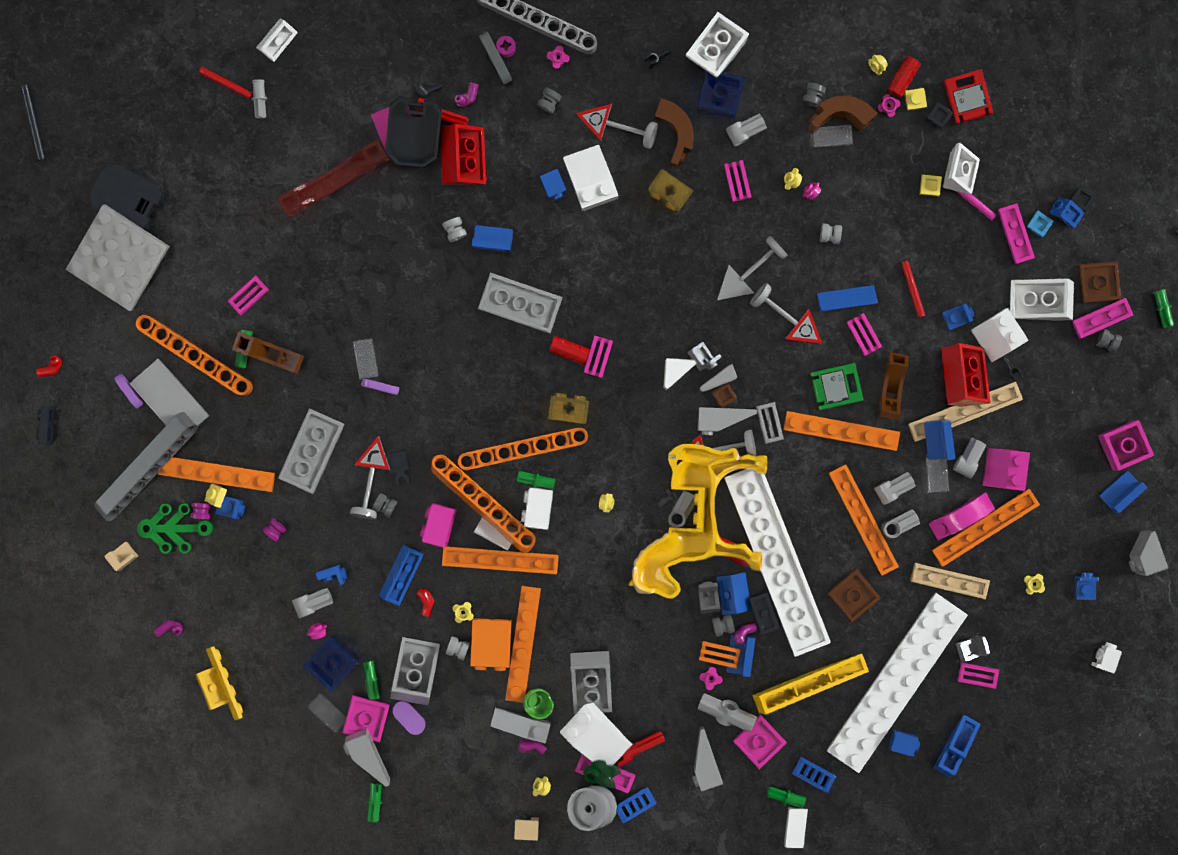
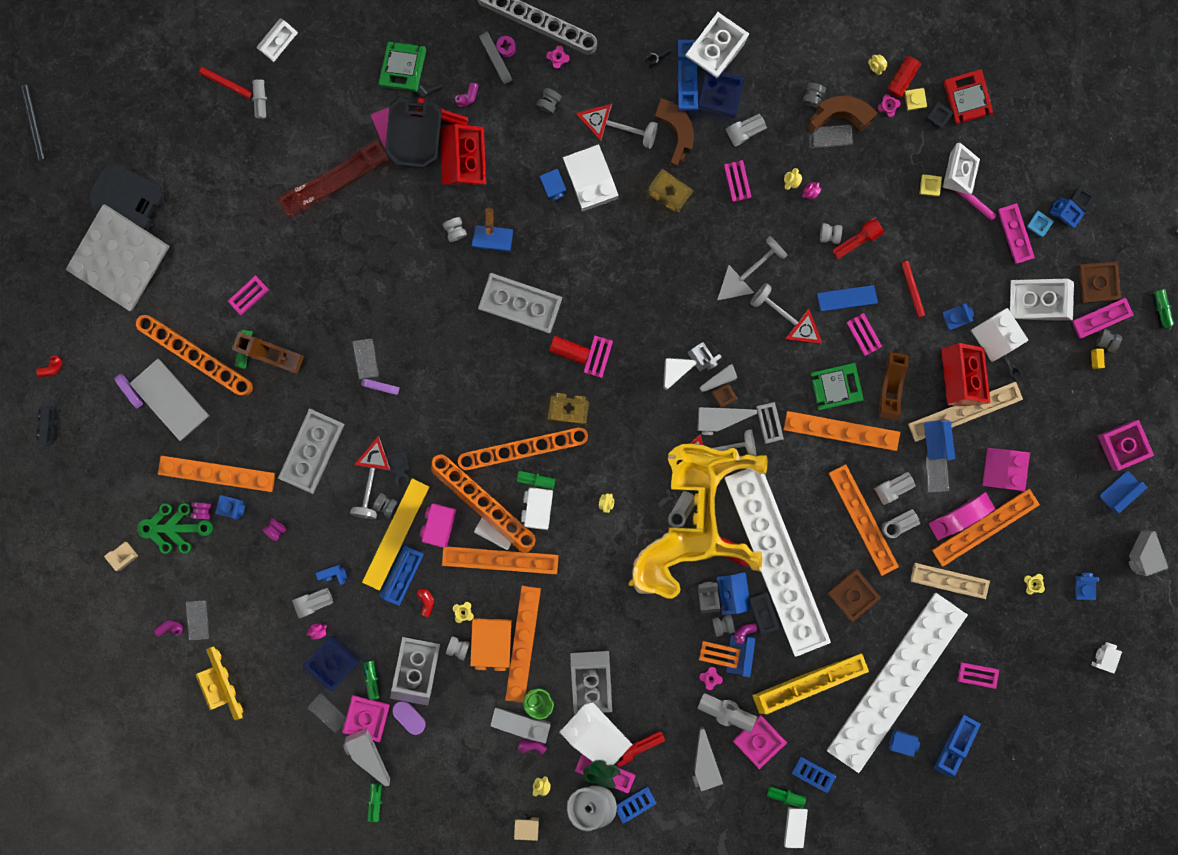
(145, 466): dark grey beam -> none
(197, 620): none -> clear tile
(215, 495): light yellow plate -> none
(395, 534): none -> yellow tile
(404, 62): none -> green container
(489, 221): none -> clear orange tile
(686, 78): none -> blue slope
(869, 231): none -> red piece
(968, 461): light grey piece -> none
(972, 648): flat silver bracket -> none
(1097, 358): none -> yellow tile

